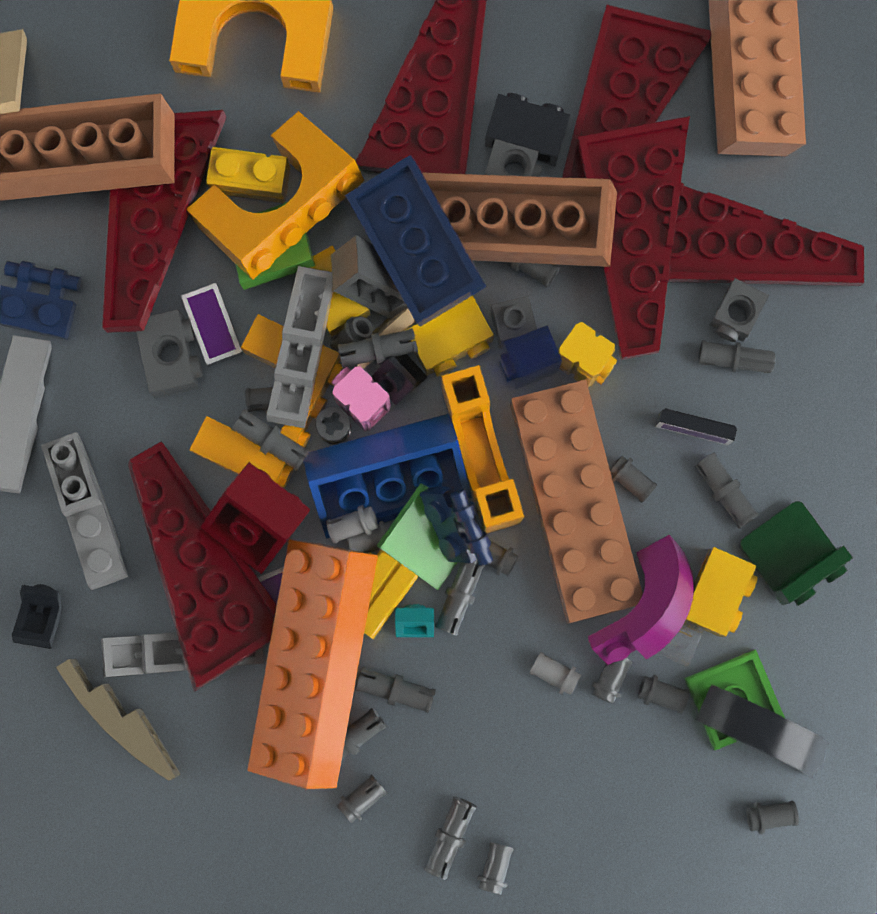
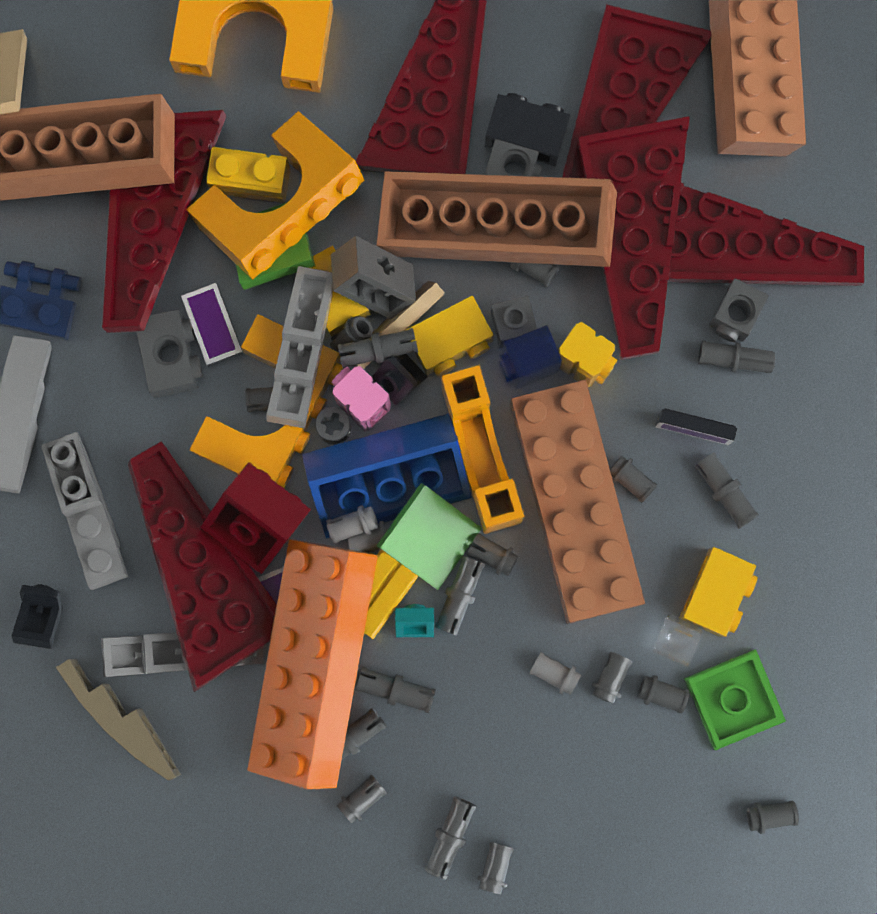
(270, 439): dark grey pin -> none
(415, 241): dark blue plate -> none
(456, 525): dark blue plate -> none
(660, 610): magenta arch -> none
(763, 730): black arch -> none
(794, 554): dark green bracket -> none

